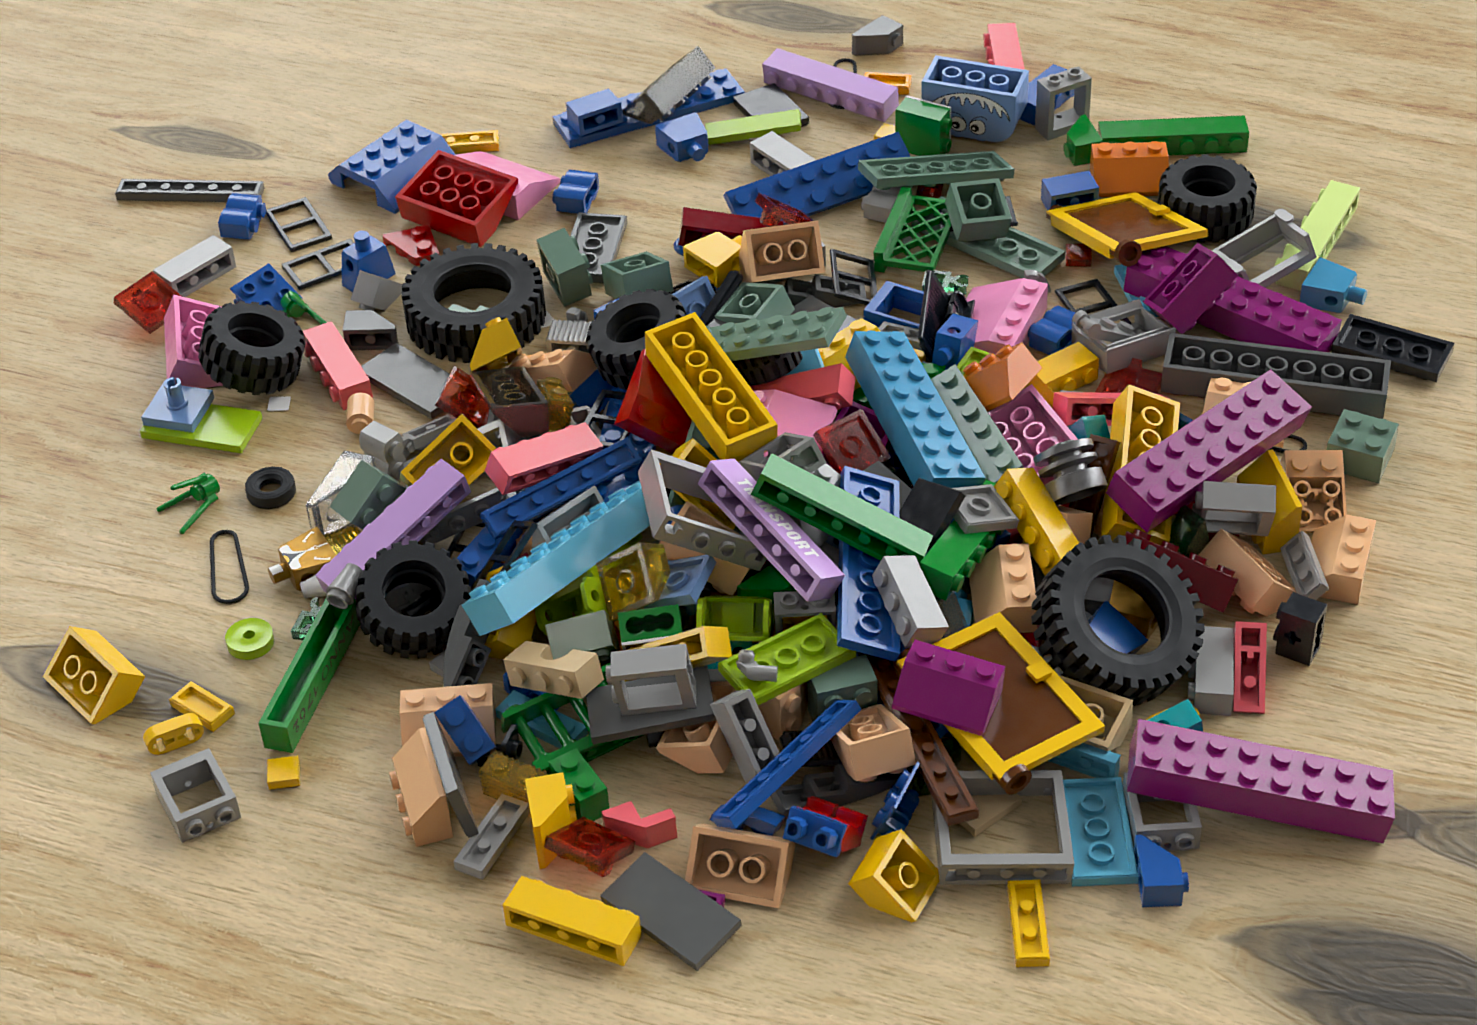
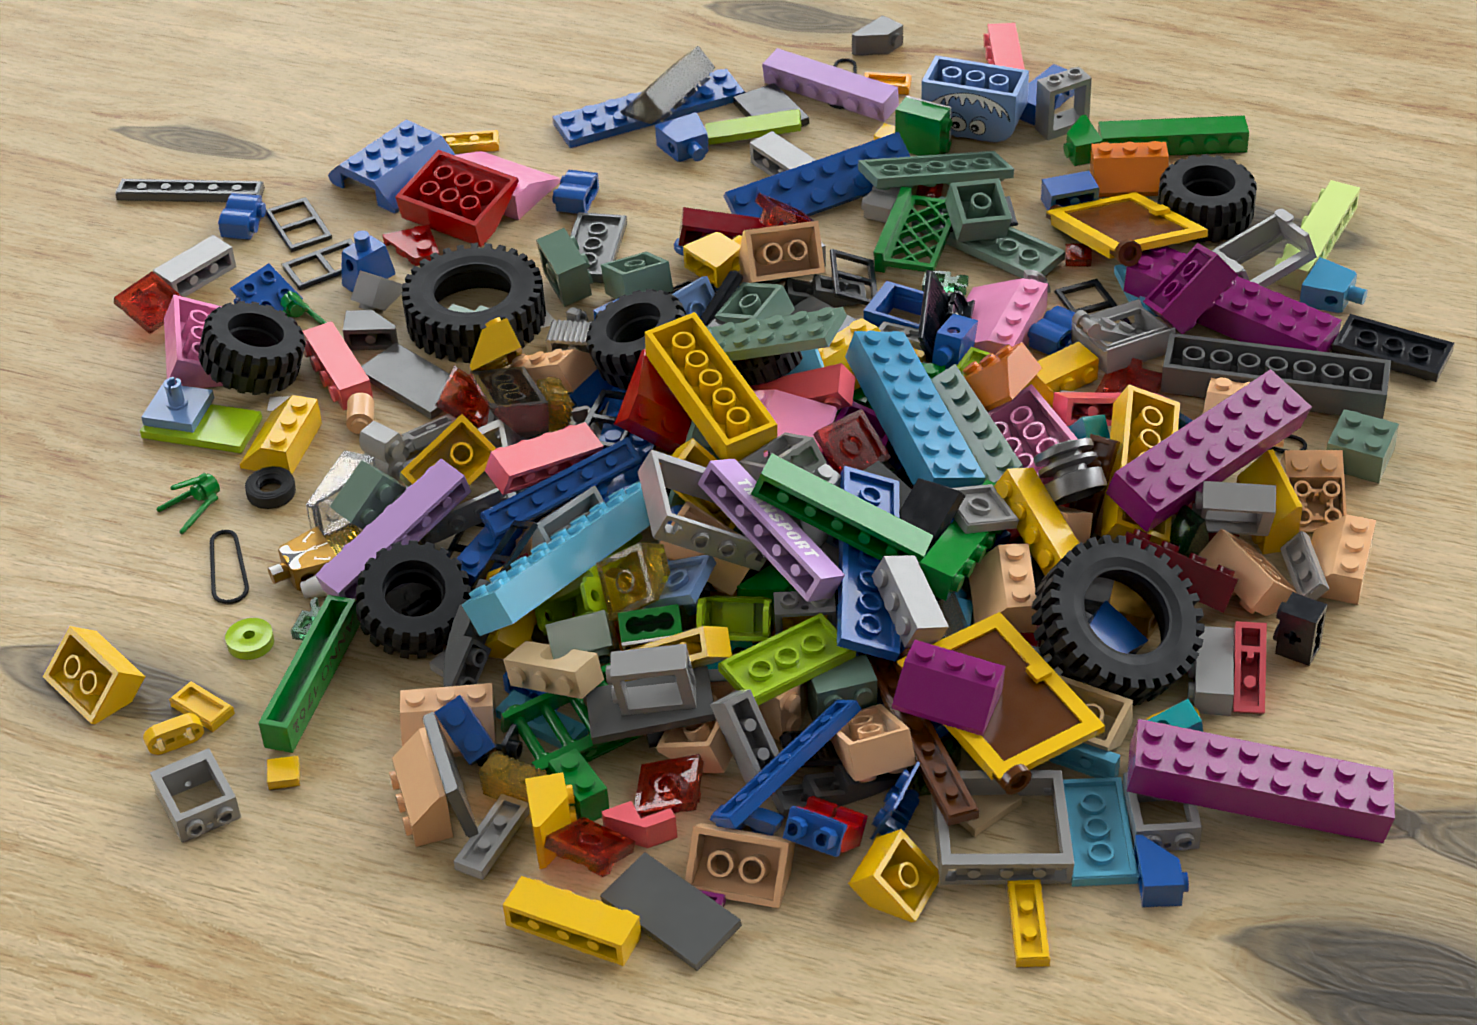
(285, 435): none -> yellow slope
(343, 588): light grey cone -> none
(594, 112): blue brick -> none
(669, 785): none -> clear red hinge
(753, 670): light grey arm -> none

